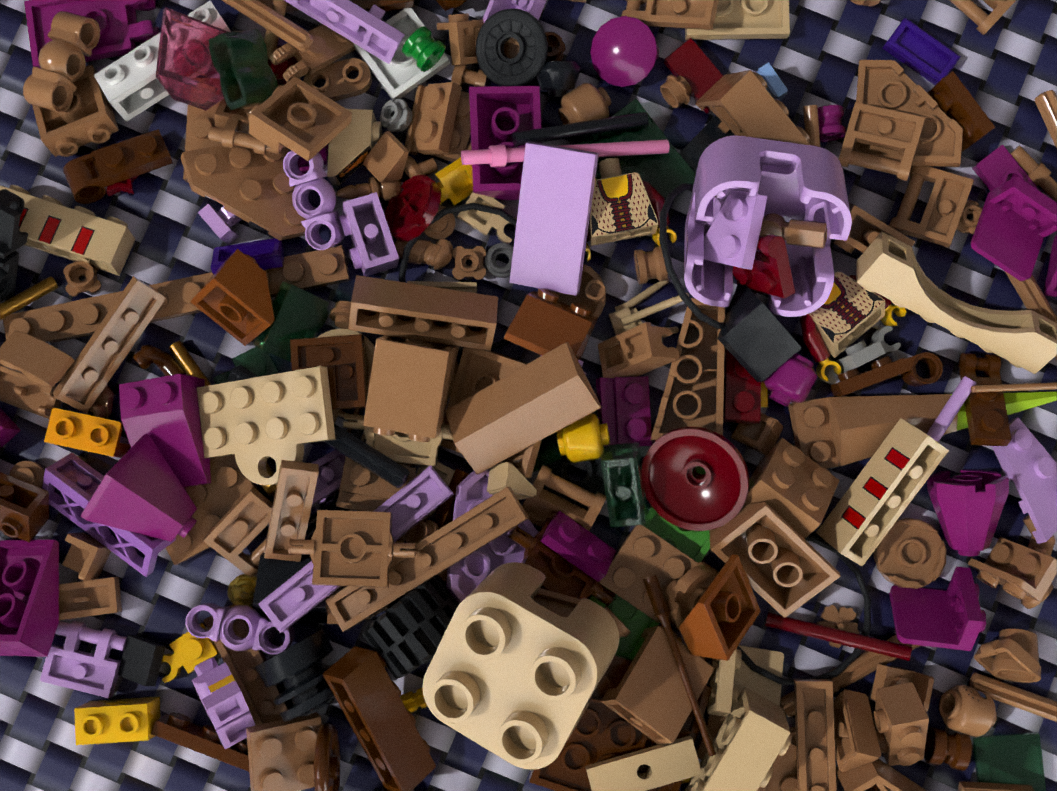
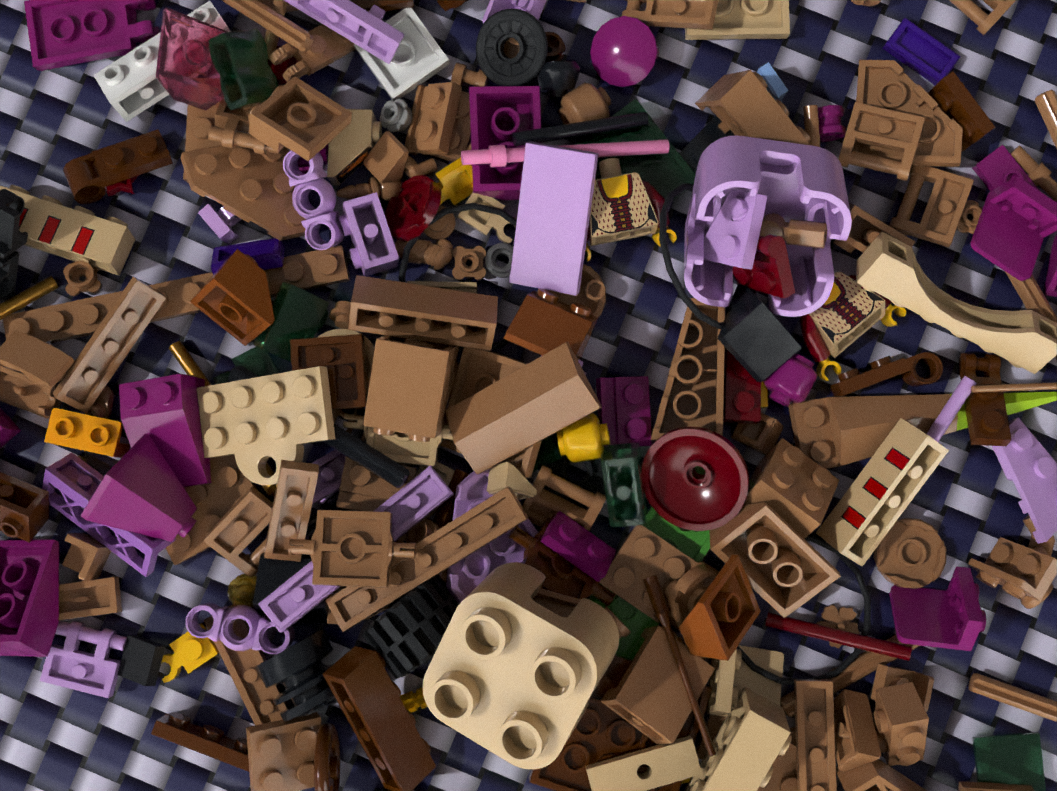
(28, 472): medium nougat plate -> none
(61, 61): medium nougat piece -> none
(86, 120): medium nougat plate -> none
(116, 720): yellow brick -> none
(162, 359): reddish brown arm -> none
(222, 701): lavender hips -> none
(337, 83): medium nougat plate -> none
(423, 49): green wheel -> none
(462, 37): medium nougat bracket -> none
(627, 318): tan plant -> none
(636, 351): medium nougat hinge -> none
(650, 265): medium nougat wheel -> none
(676, 91): medium nougat plate -> none
(695, 67): dark red tile -> none
(861, 353): light grey plate -> none
(948, 749): reddish brown wheel -> none
(968, 507): magenta cone -> none
(968, 710): medium nougat head -> none
(1014, 655): medium nougat piece -> none

